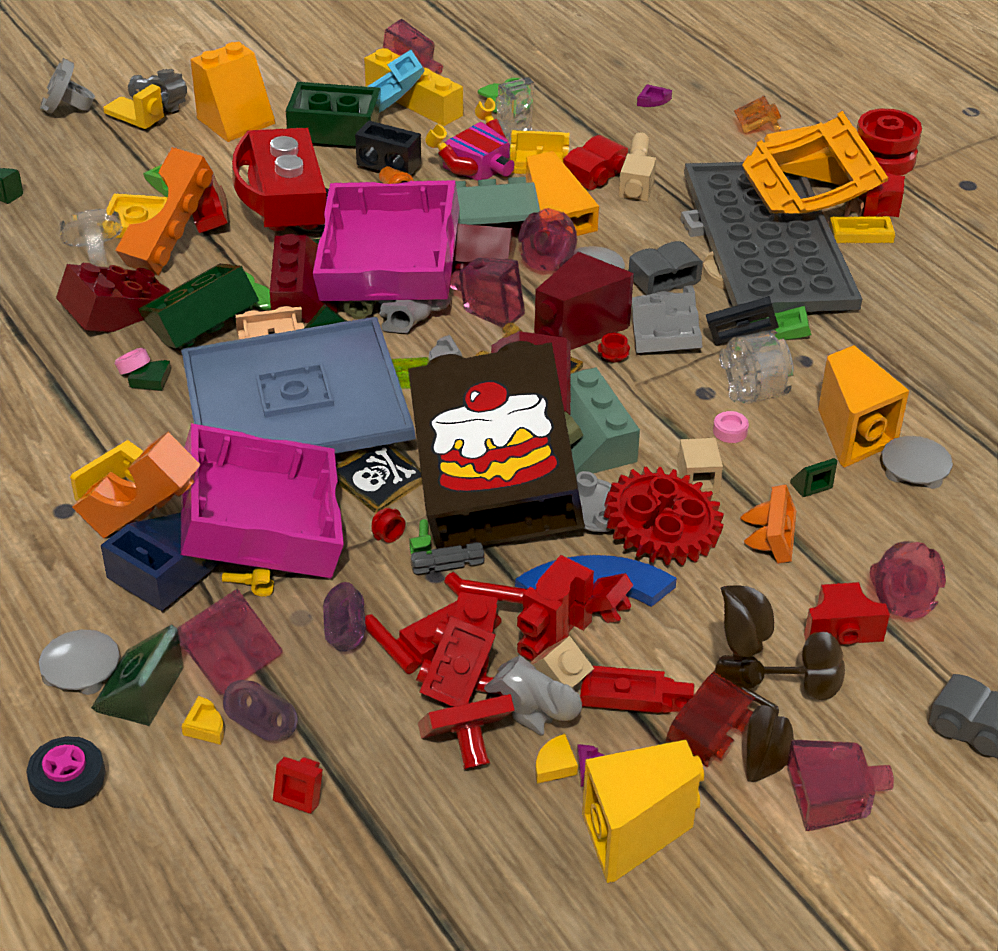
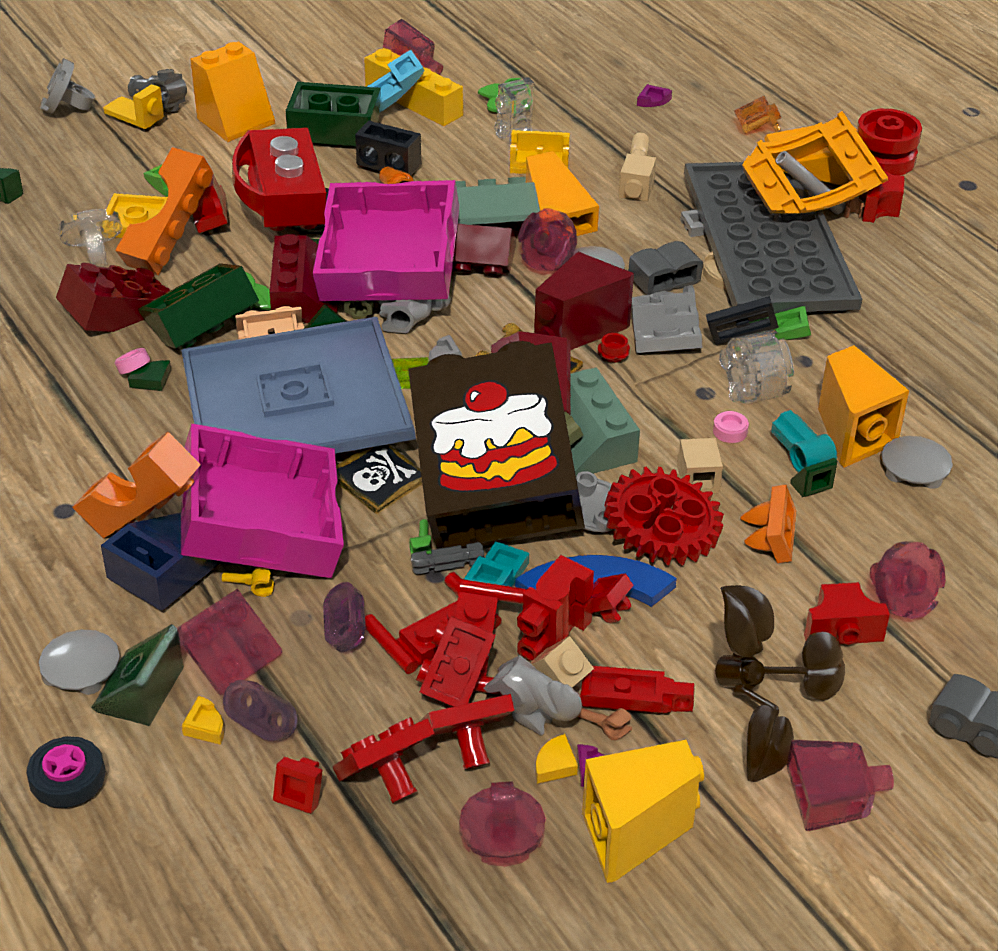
(114, 461): yellow bracket -> none
(386, 756): none -> red plate
(388, 525): red plate -> none
(477, 150): torso -> none
(491, 290): clear pink torso -> none
(499, 566): none -> teal slope
(502, 824): none -> clear pink tile
(596, 161): red brick -> none
(613, 726): none -> nougat hand
(712, 718): clear red brick -> none
(802, 442): none -> teal piece
(805, 178): none -> light grey piece
(862, 229): yellow tile -> none

